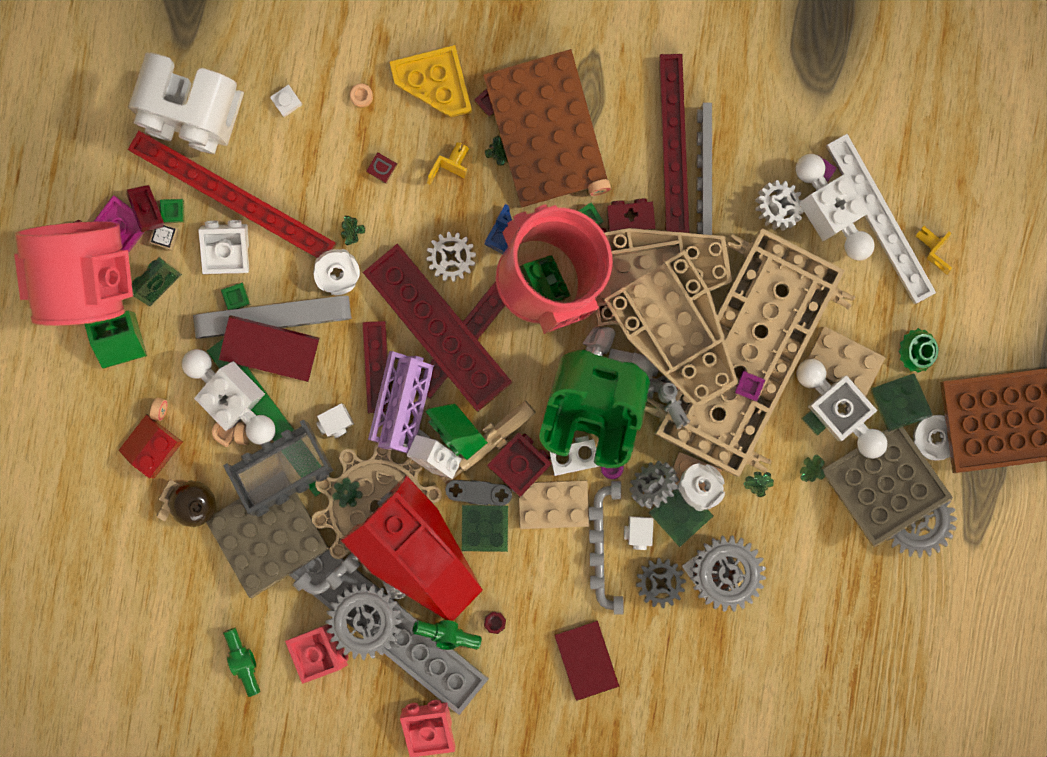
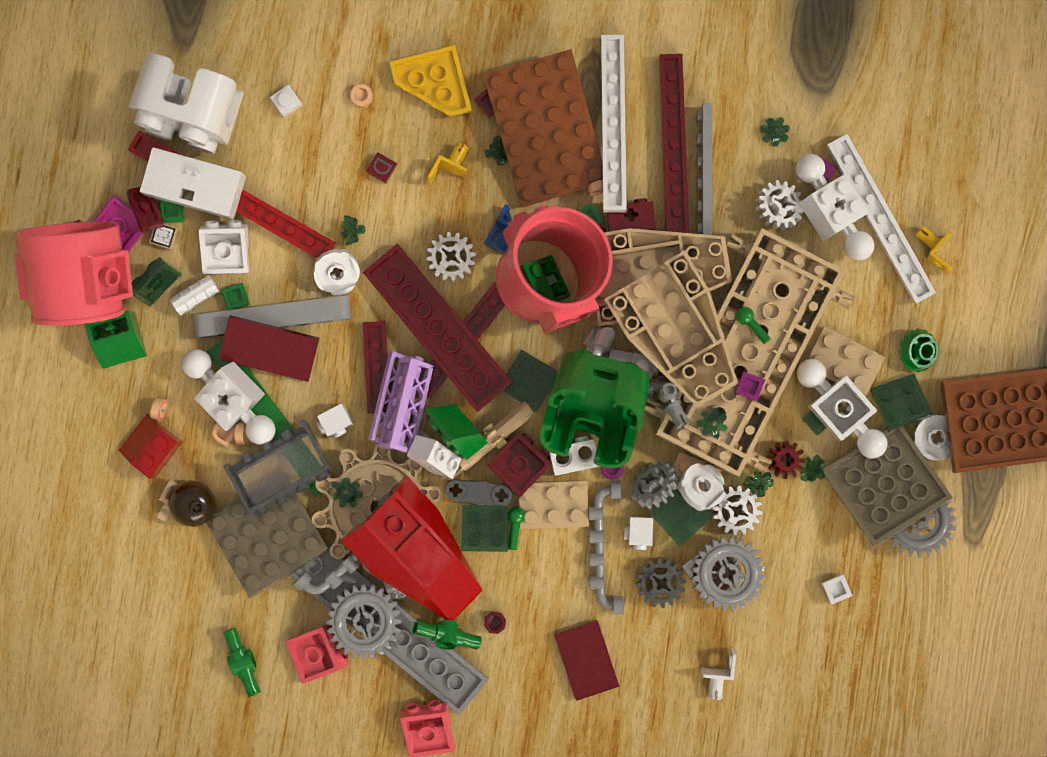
(193, 183): none -> white brick
(194, 295): none -> white axle
(516, 517): none -> green bar
(530, 380): none -> clear green plate
(613, 123): none -> white plate
(707, 423): none -> clear green plant
(718, 676): none -> white bracket
(742, 501): none -> white gear
(746, 317): none -> green bar
(771, 132): none -> clear green plant
(790, 453): none -> dark red gear
(836, 589): none -> white plate

